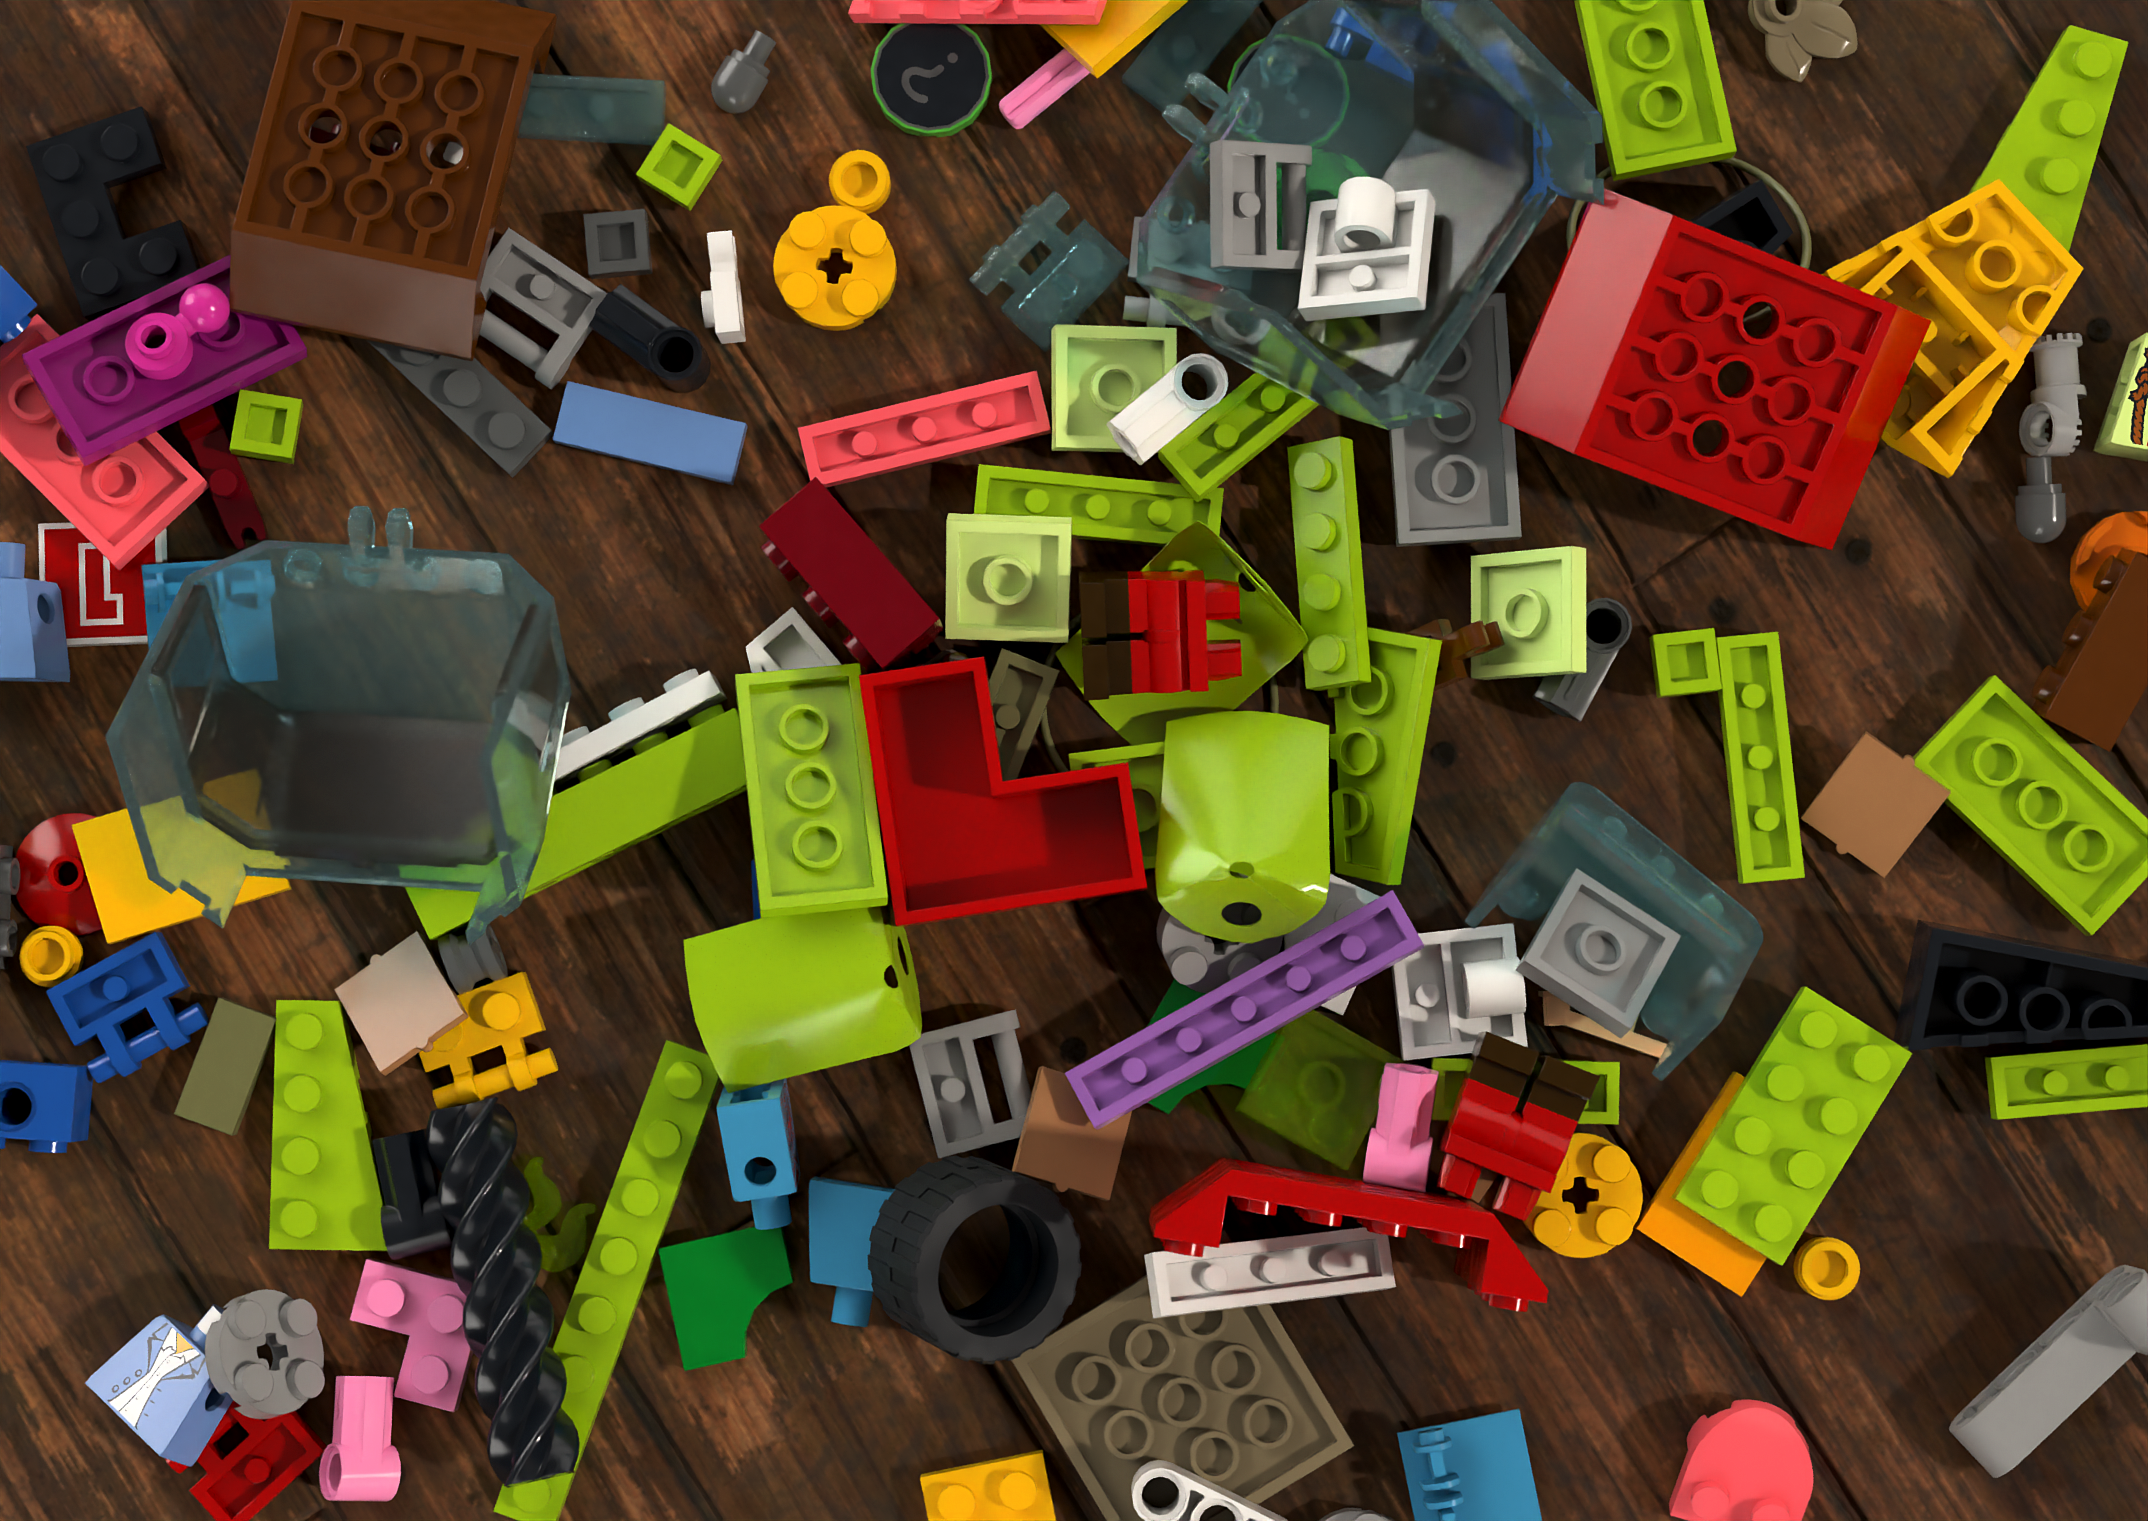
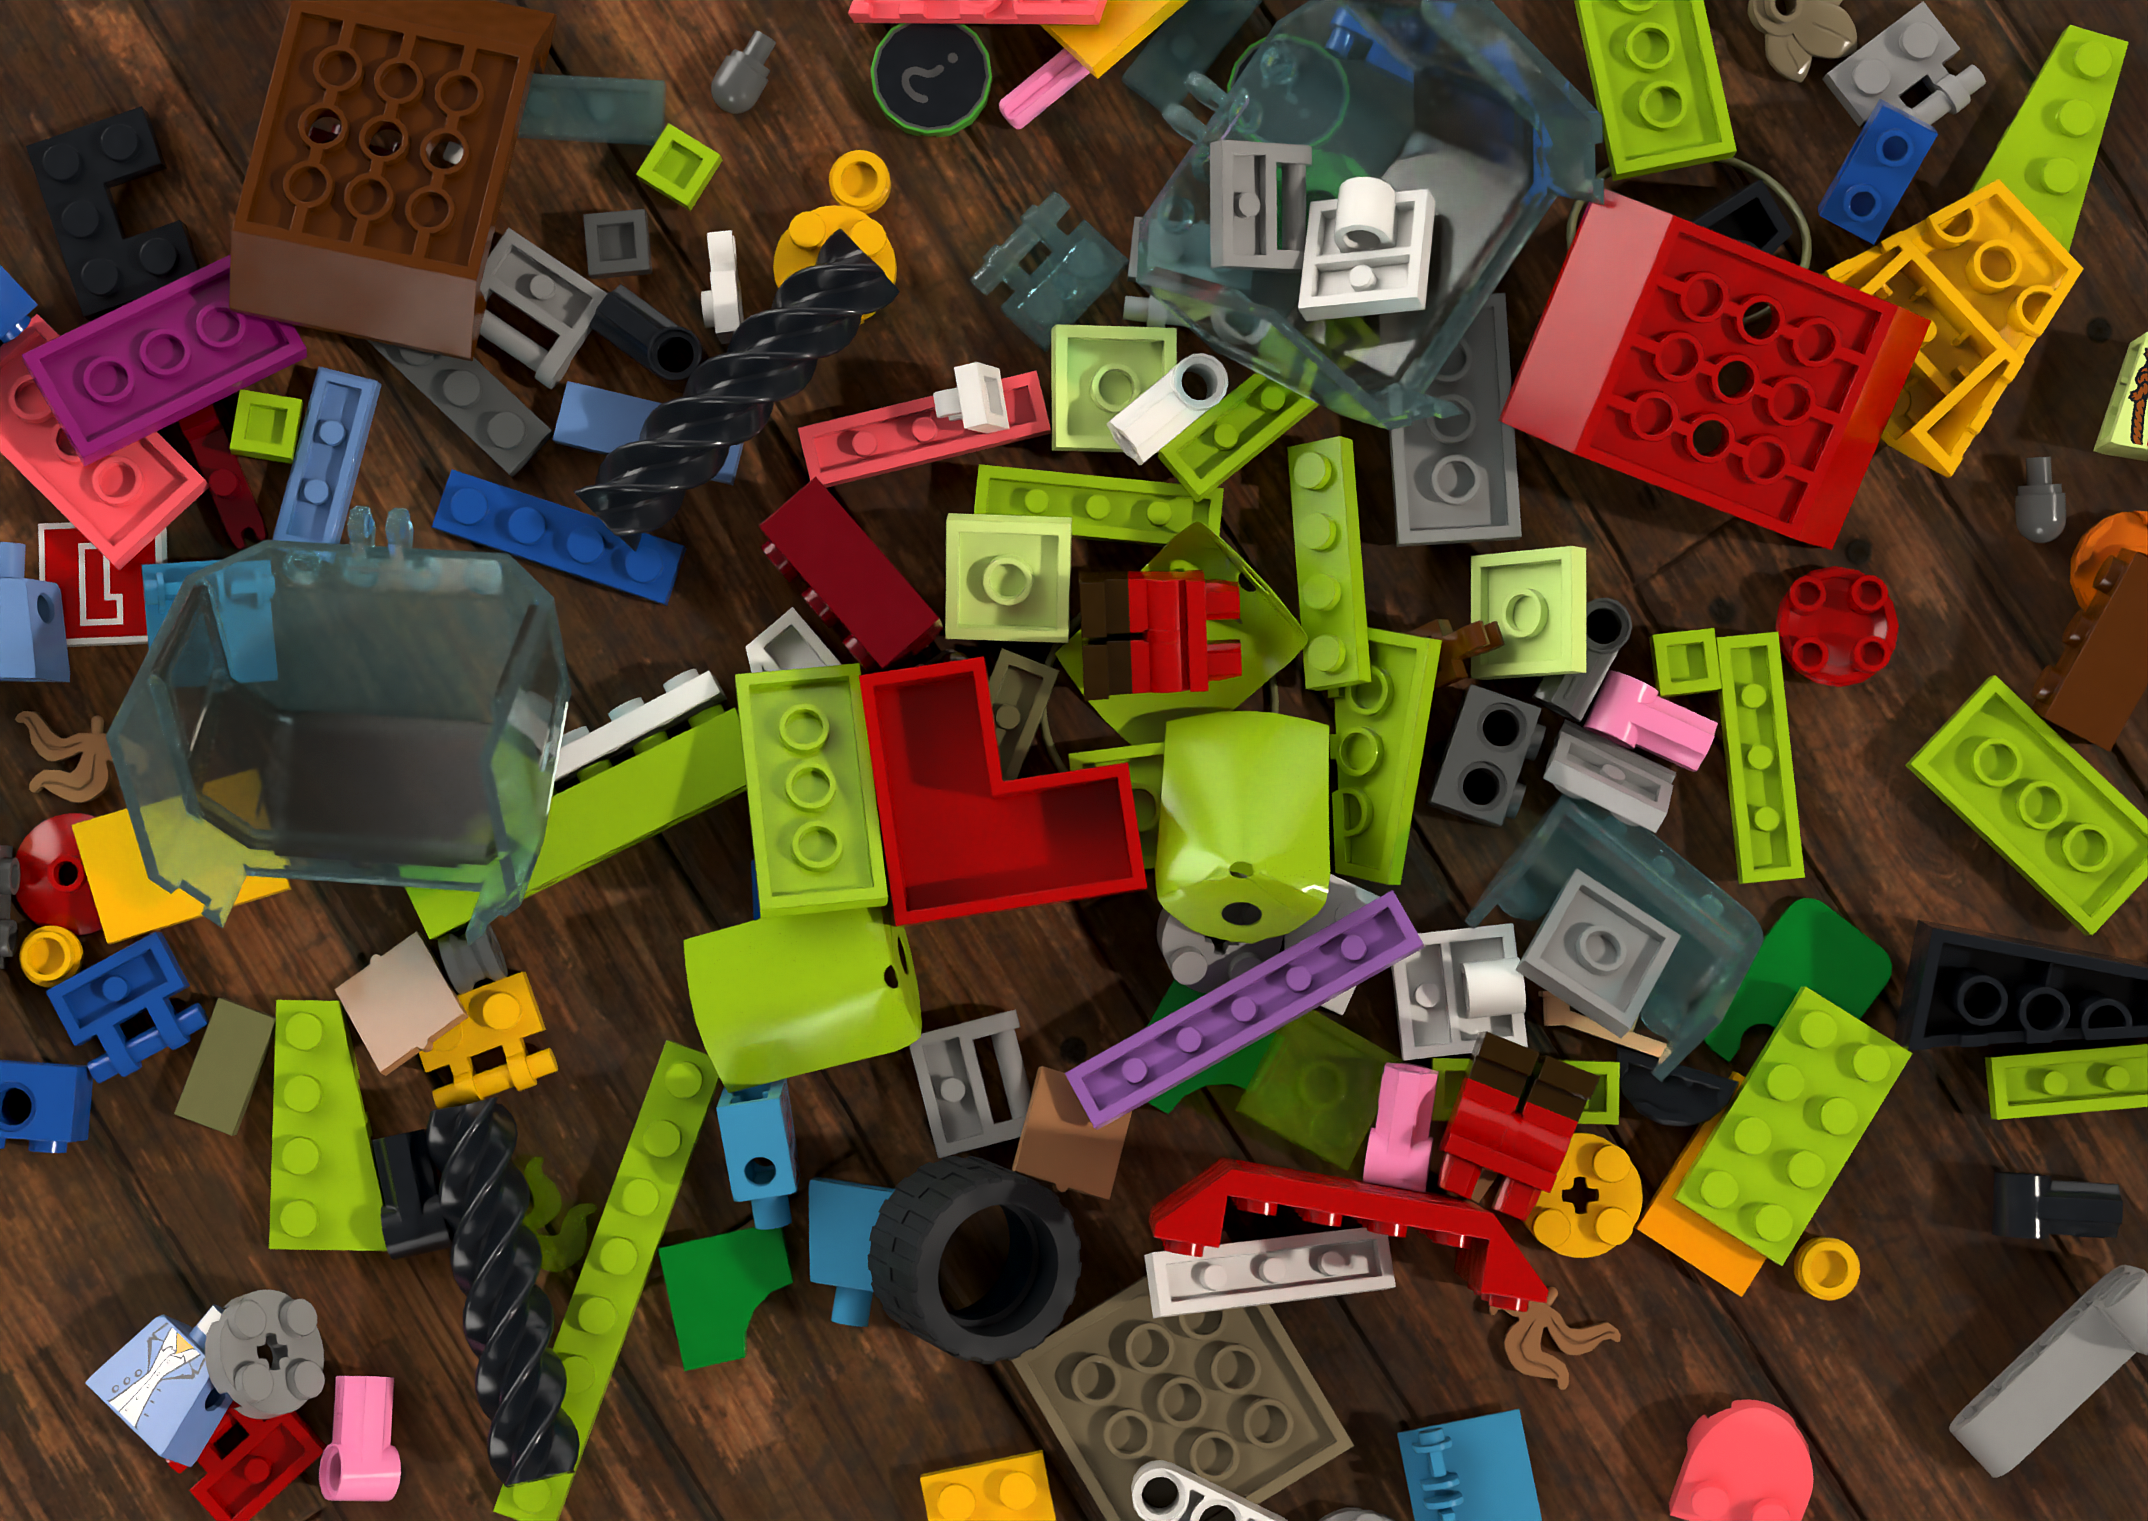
(93, 771): none -> medium nougat piece
(201, 310): dark pink plate -> none
(327, 458): none -> medium blue tile
(432, 1315): bright pink plate -> none
(556, 537): none -> blue plate
(735, 391): none -> black piece
(975, 400): none -> white tile
(1471, 751): none -> dark grey brick
(1524, 1339): none -> medium nougat piece
(1609, 776): none -> light grey plate
(1636, 716): none -> bright pink piece
(1680, 1099): none -> black plate
(1803, 949): none -> green piece
(1837, 626): none -> red dish
(1875, 804): medium nougat piece -> none
(1877, 171): none -> blue brick
(1897, 61): none -> light grey plate
(2037, 1206): none -> black piece
(2054, 397): light grey connector -> none

